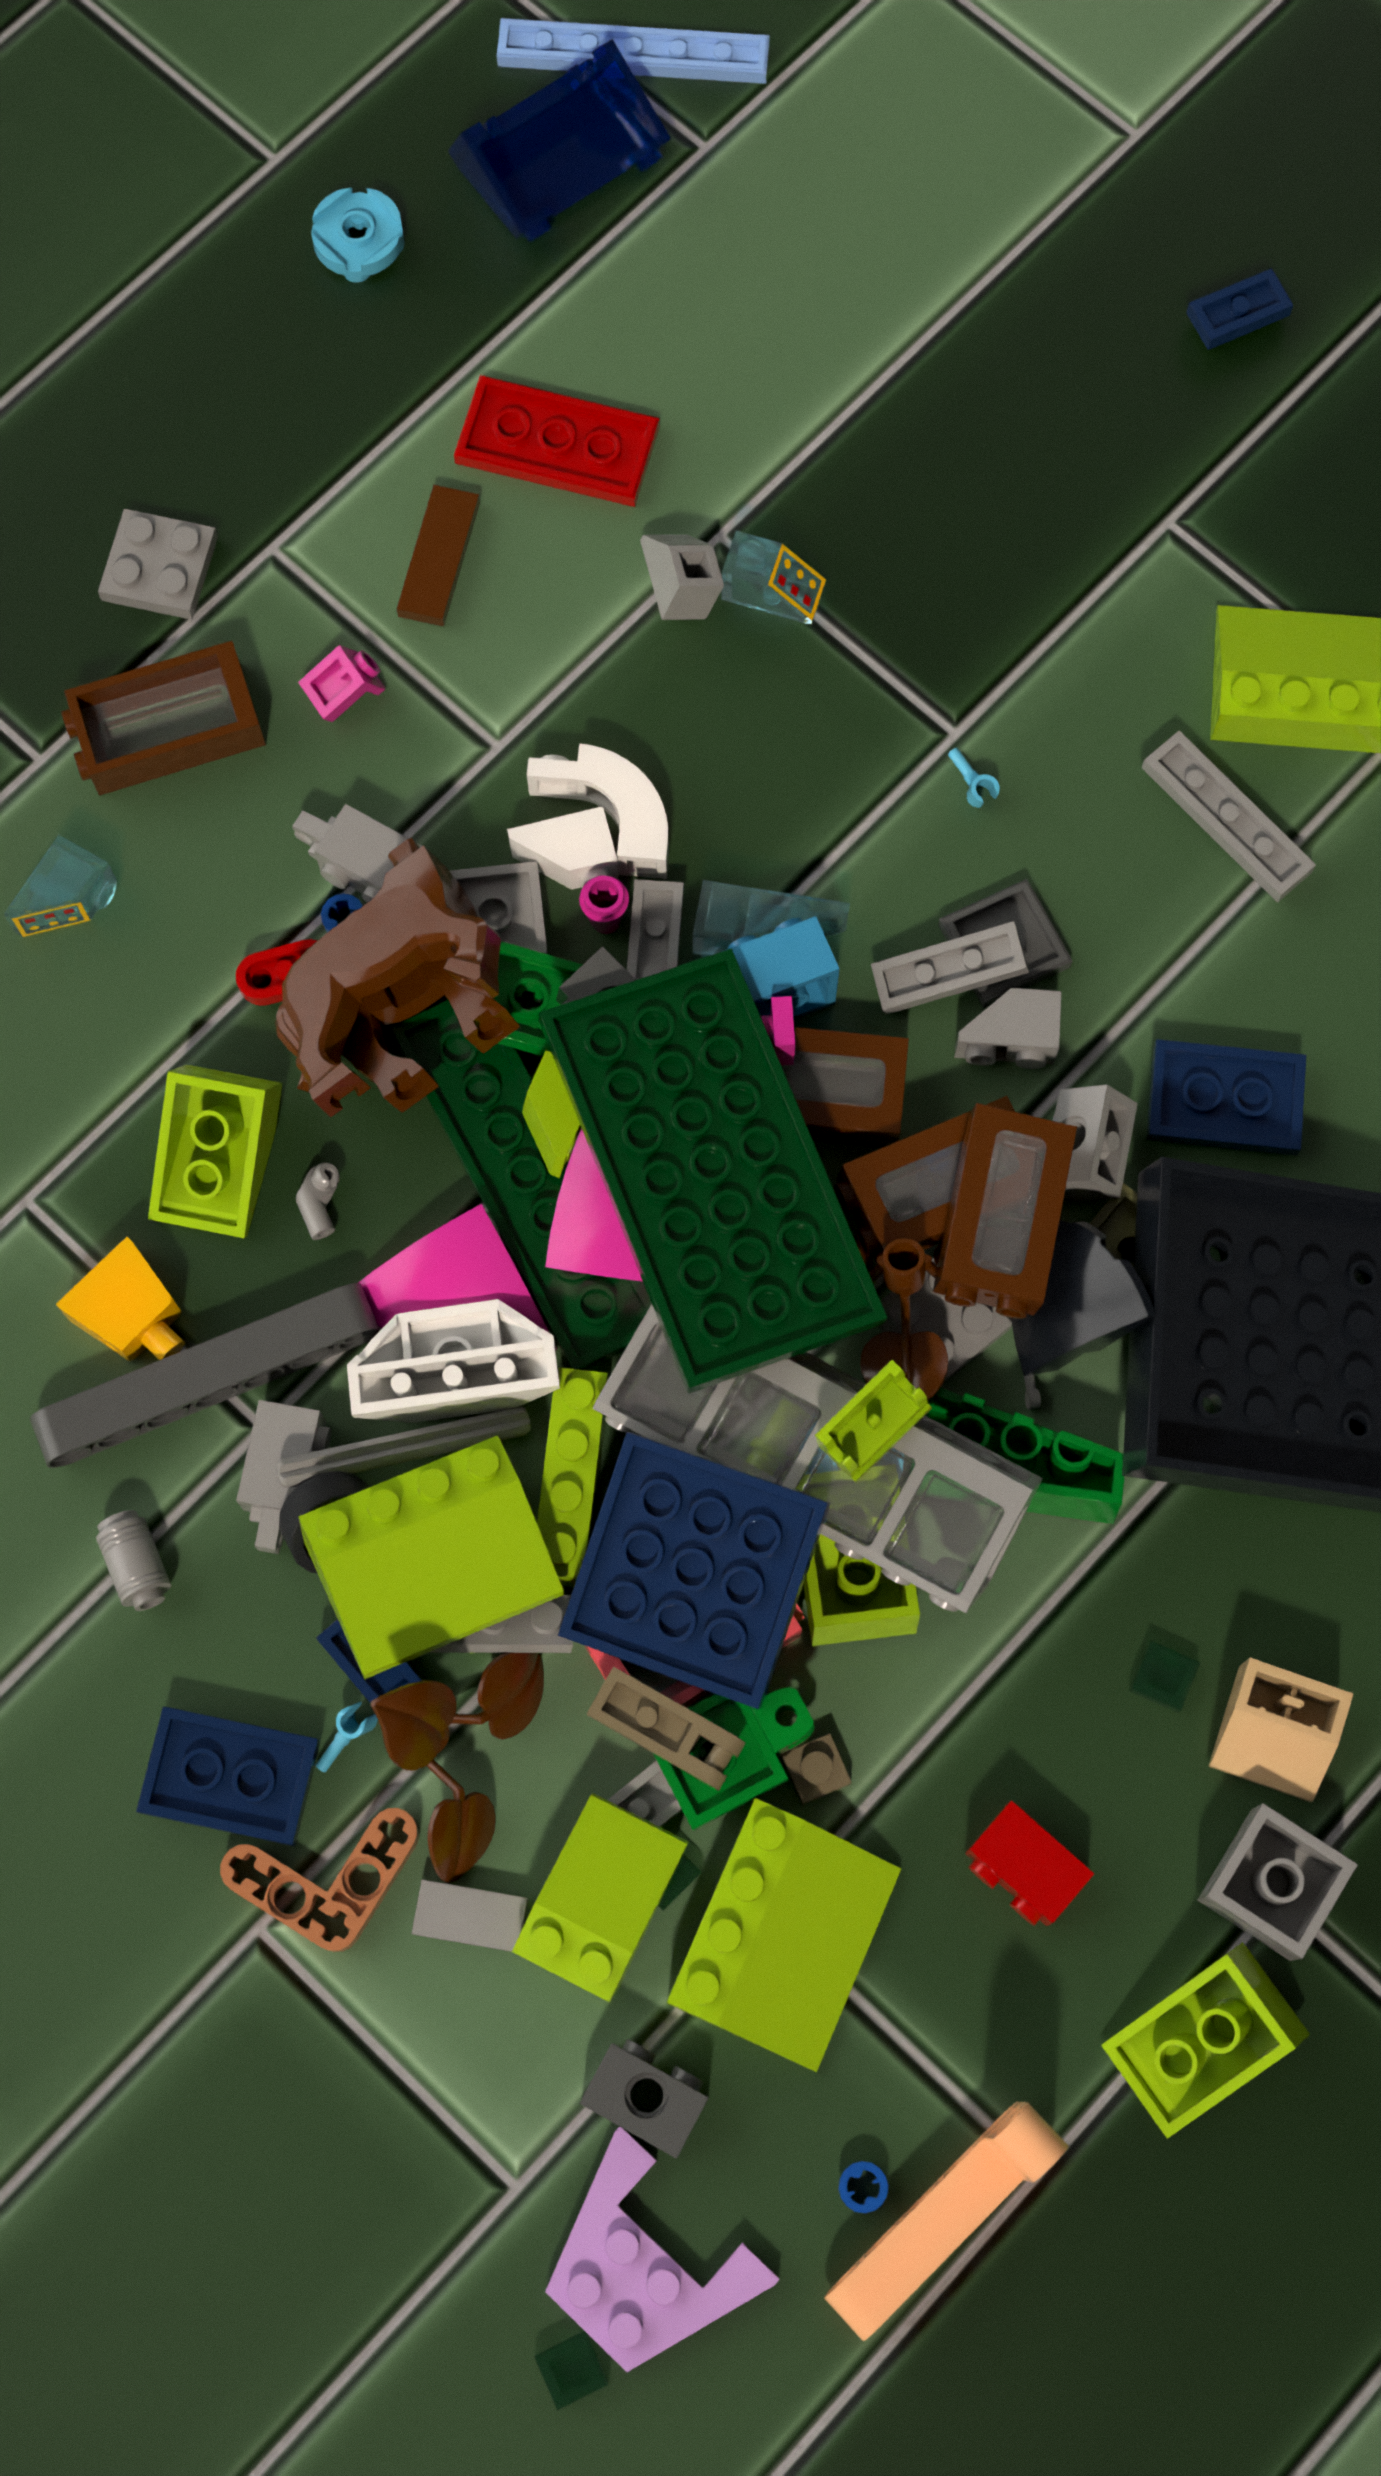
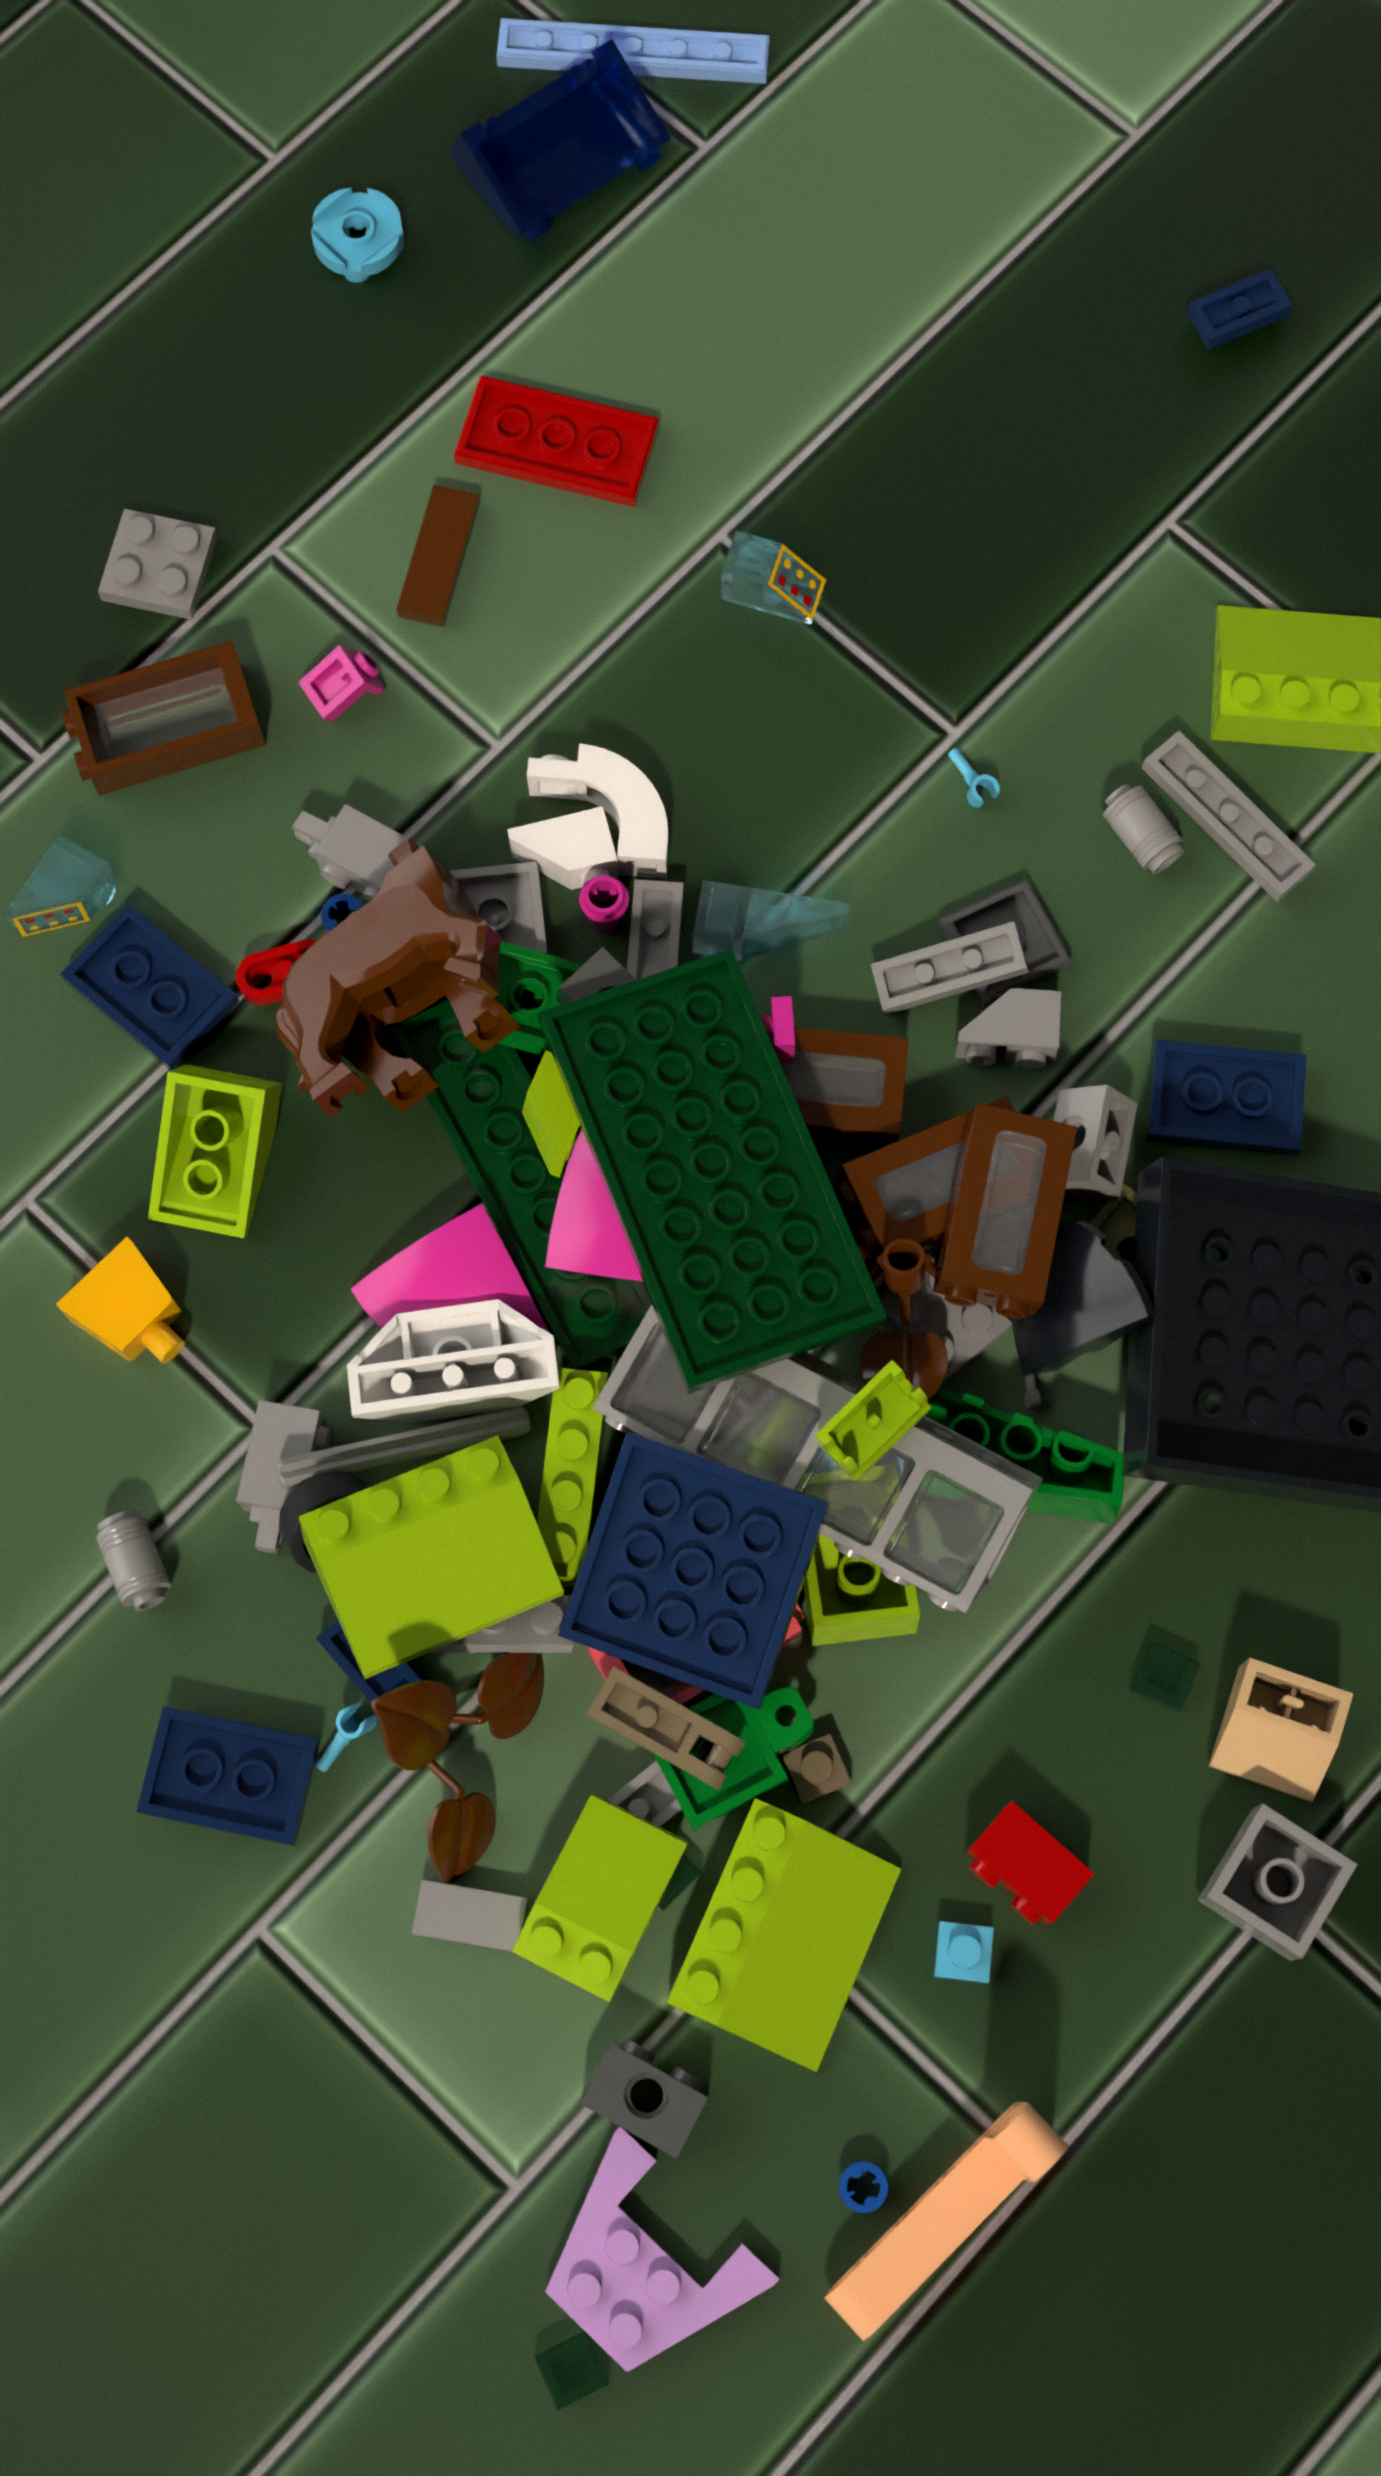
(149, 987): none -> dark blue plate
(204, 1375): dark grey beam -> none
(314, 1197): light grey arm -> none
(340, 1895): nougat beam -> none
(682, 575): light grey slope -> none
(789, 963): dark azure brick -> none
(963, 1952): none -> medium azure plate
(1143, 828): none -> light grey head
(1205, 2040): lime slope -> none

